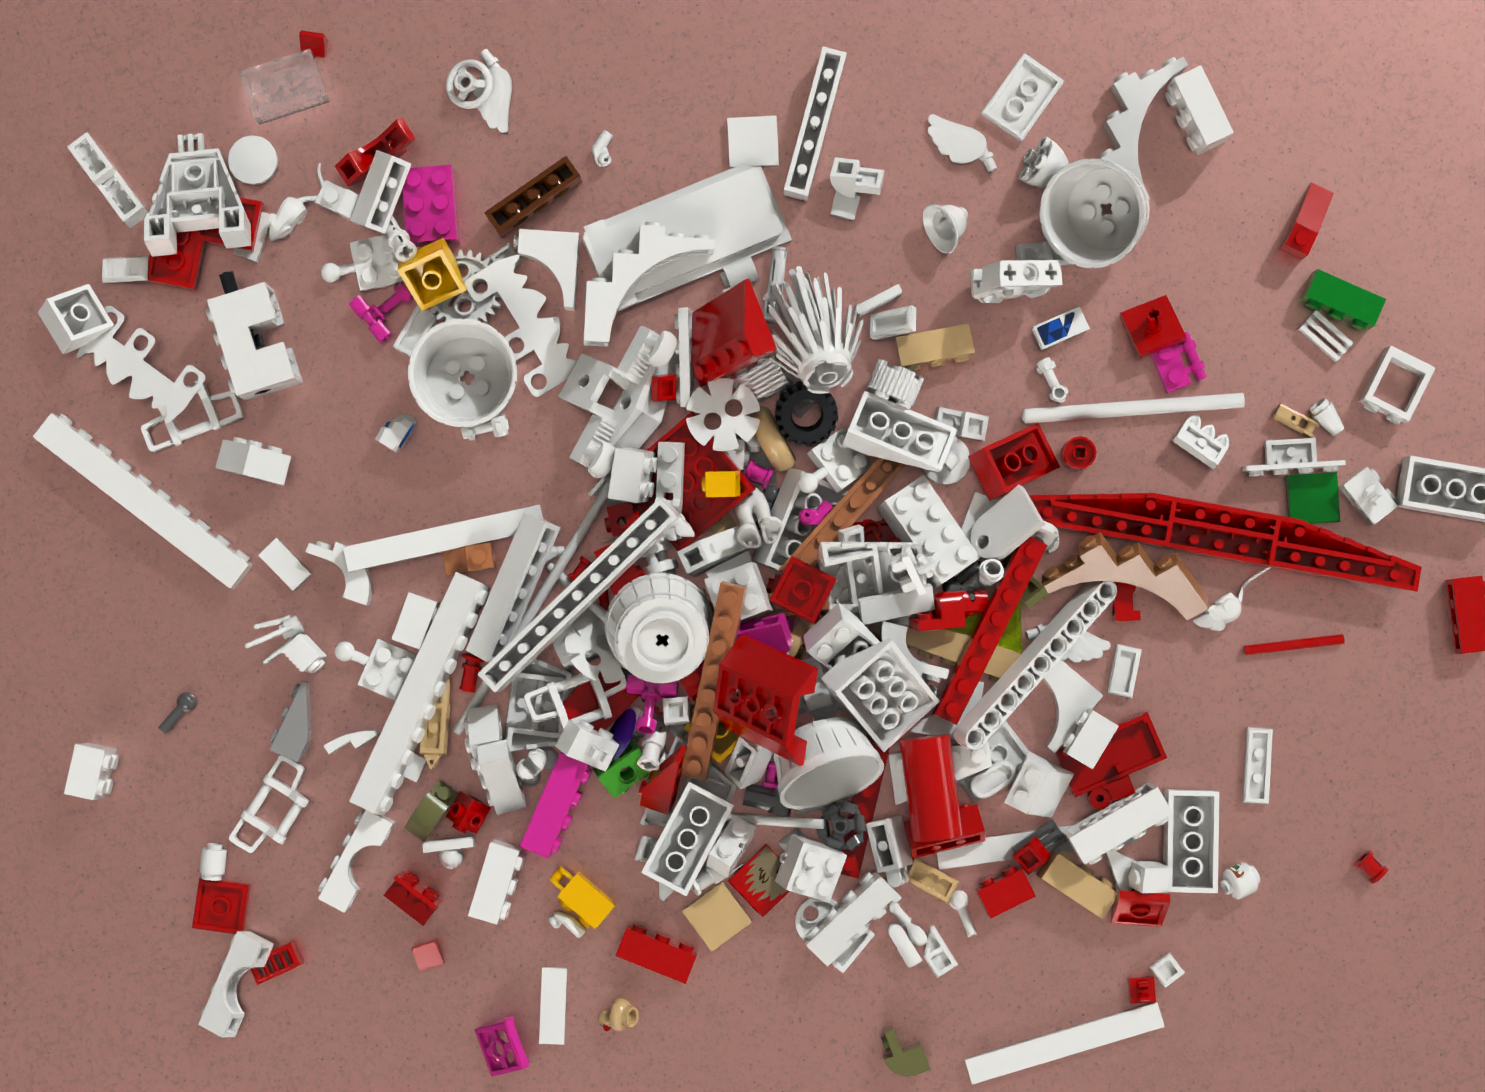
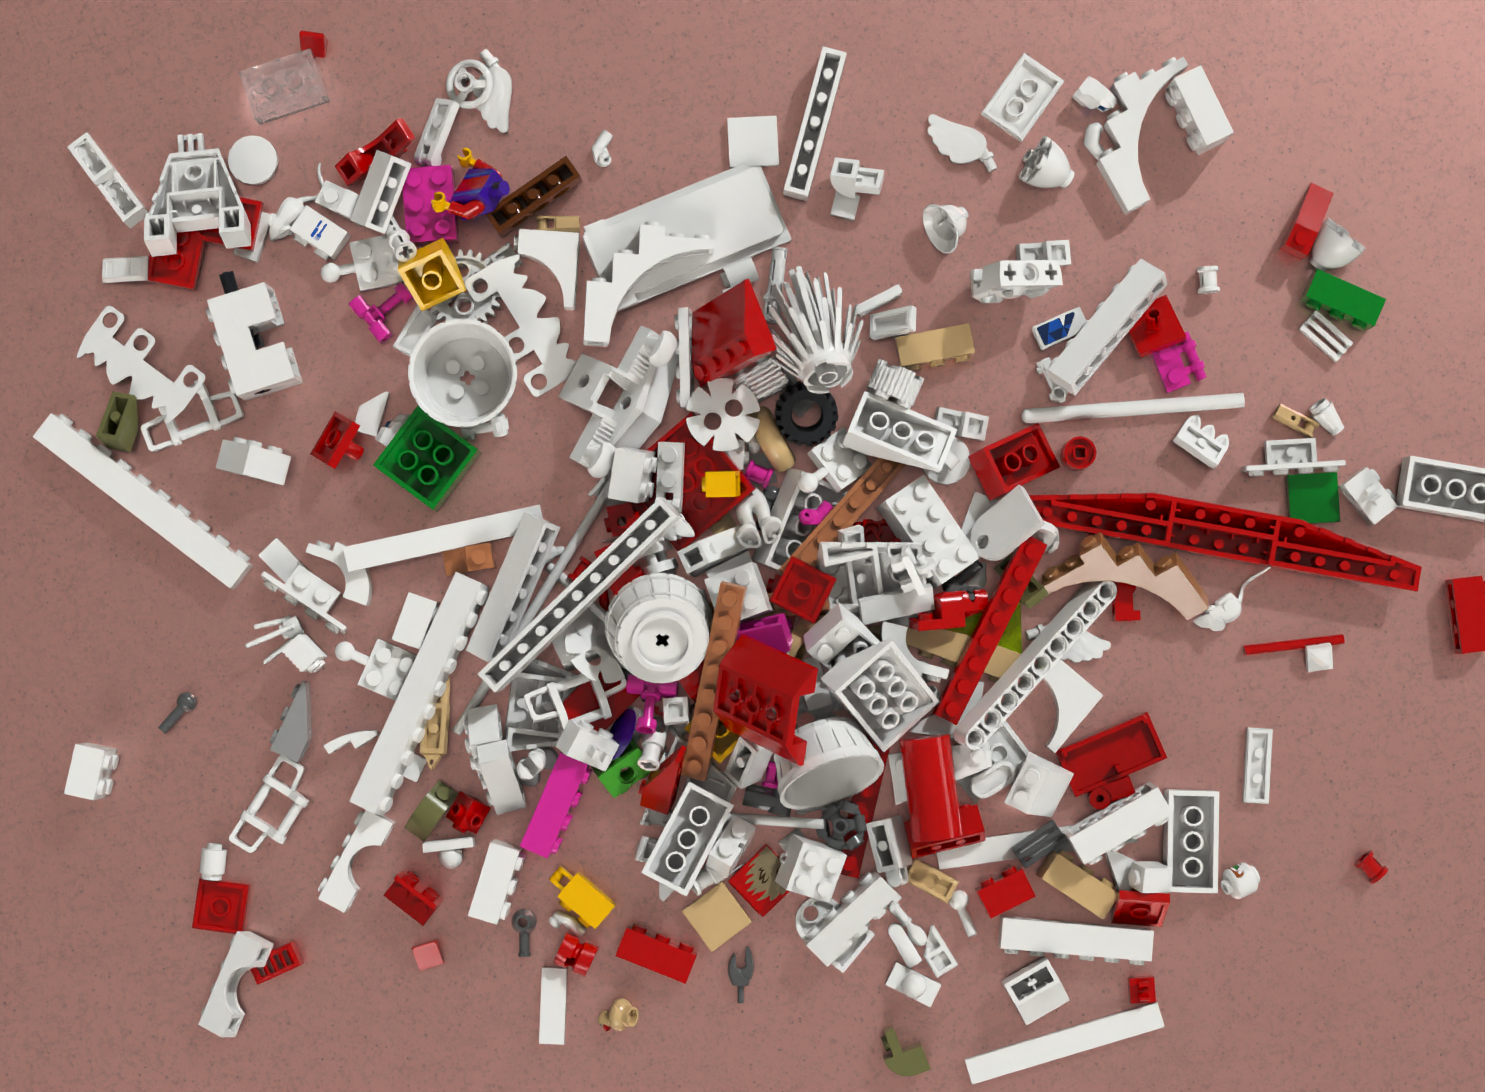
(75, 318): white slope -> none
(119, 422): none -> olive slope
(309, 592): none -> white bracket
(320, 233): none -> white brick
(337, 441): none -> red tile
(371, 414): none -> white tile
(427, 459): none -> green slope
(436, 132): none -> white plate
(470, 672): red pin -> none
(476, 193): none -> torso
(489, 1050): dark pink piece -> none
(524, 931): none -> dark grey bar
(561, 223): none -> tan bar
(575, 954): none -> red wheel
(663, 387): red tile -> none
(741, 976): none -> dark grey hand
(913, 984): none -> white tile
(990, 573): white cone -> none
(1031, 855): red slope -> none
(1035, 990): none -> white slope
(1074, 218): white piece -> none
(1075, 938): none -> white brick
(1089, 738): white brick -> none
(1092, 138): none -> white arm
(1095, 95): none -> white rock
(1107, 326): none -> white brick
(1124, 671): white tile -> none
(1166, 969): white tile -> none
(1208, 279): none -> white bush
(1319, 657): none -> white tile
(1334, 247): none -> white piece
(1406, 362): white window -> none

